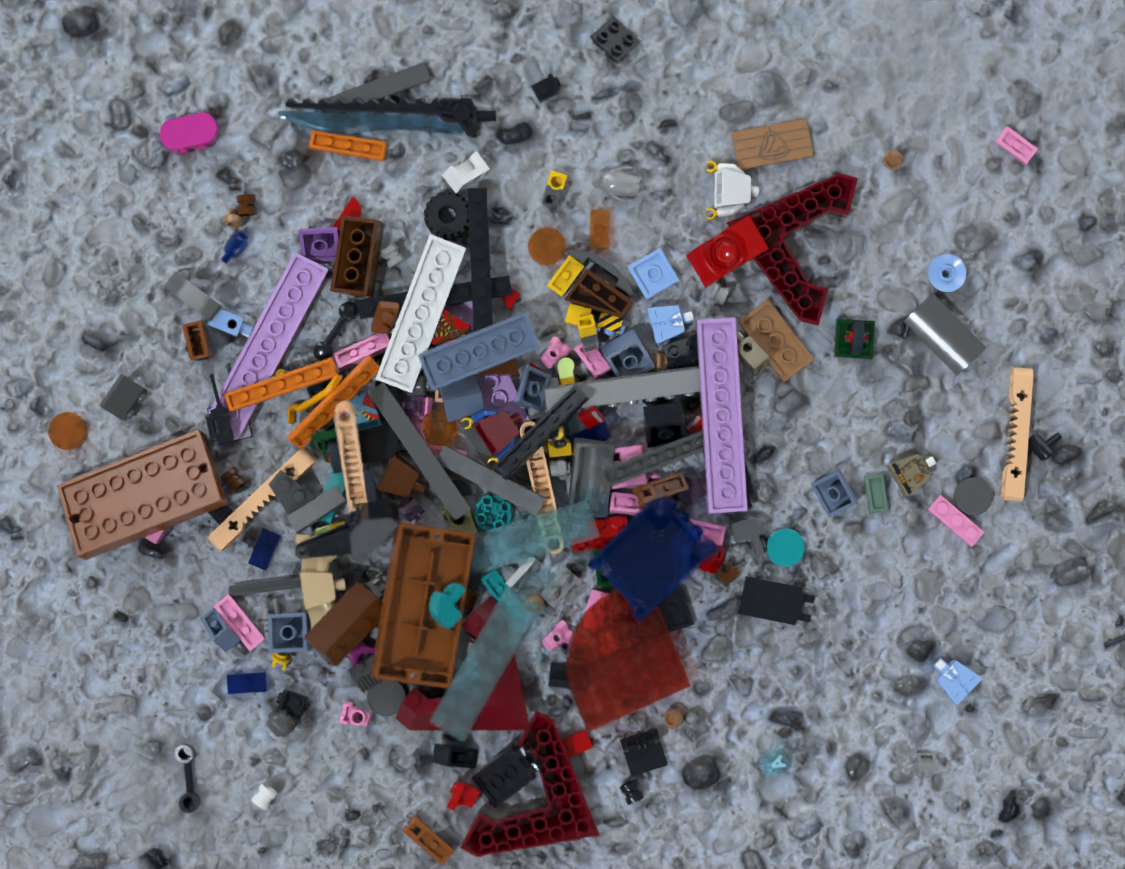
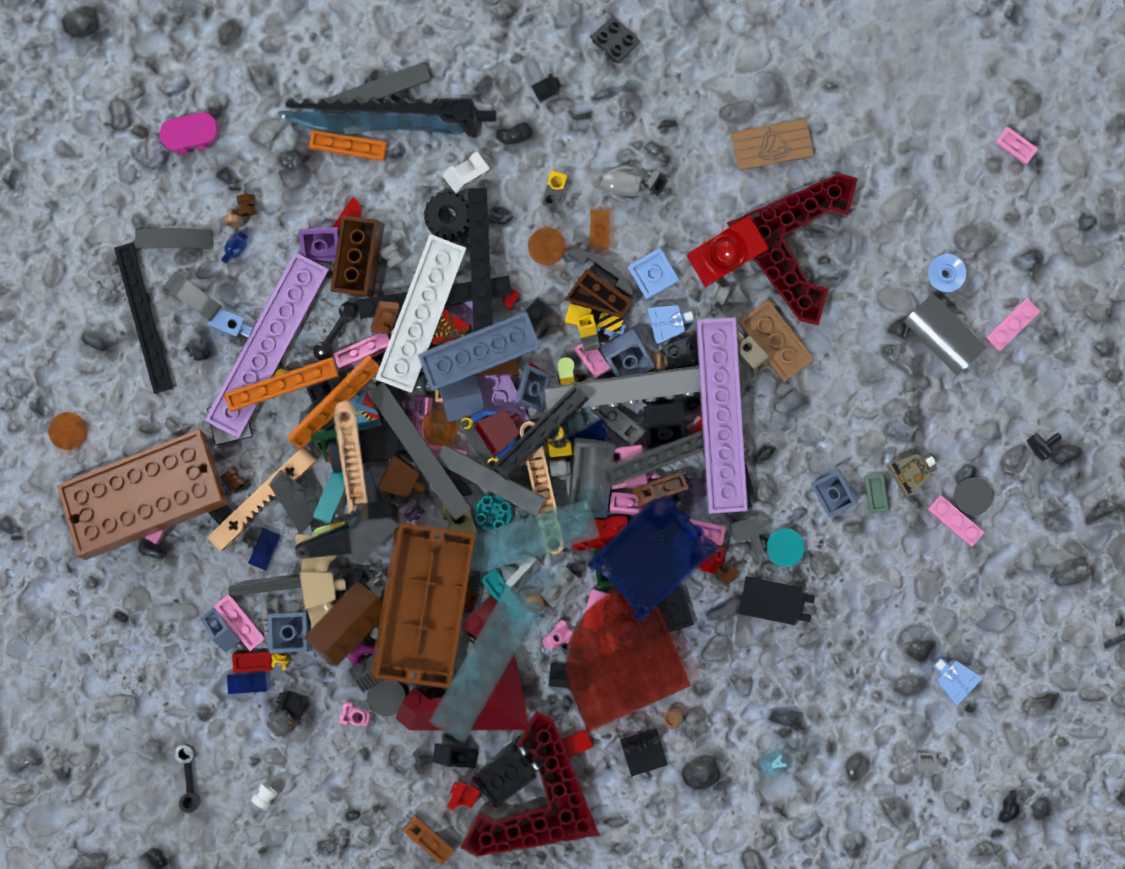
(123, 397): dark grey slope -> none
(143, 318): none -> black tile
(173, 238): none -> dark grey slope
(197, 340): dark orange torso -> none
(221, 416): black piece -> none
(252, 662): none -> red tile
(311, 401): light orange piece -> none
(316, 509): dark grey tile -> none
(442, 605): teal brick -> none
(538, 312): none -> black torso
(554, 353): bright pink plate -> none
(565, 276): yellow plate -> none
(591, 417): red tile -> none
(619, 423): none -> dark grey slope
(634, 795): black wheel -> none
(655, 182): none -> black tile
(731, 189): white torso -> none
(854, 339): dark green plate -> none
(893, 160): medium nougat tile -> none
(1012, 324): none -> bright pink plate
(1014, 485): light nougat gear -> none

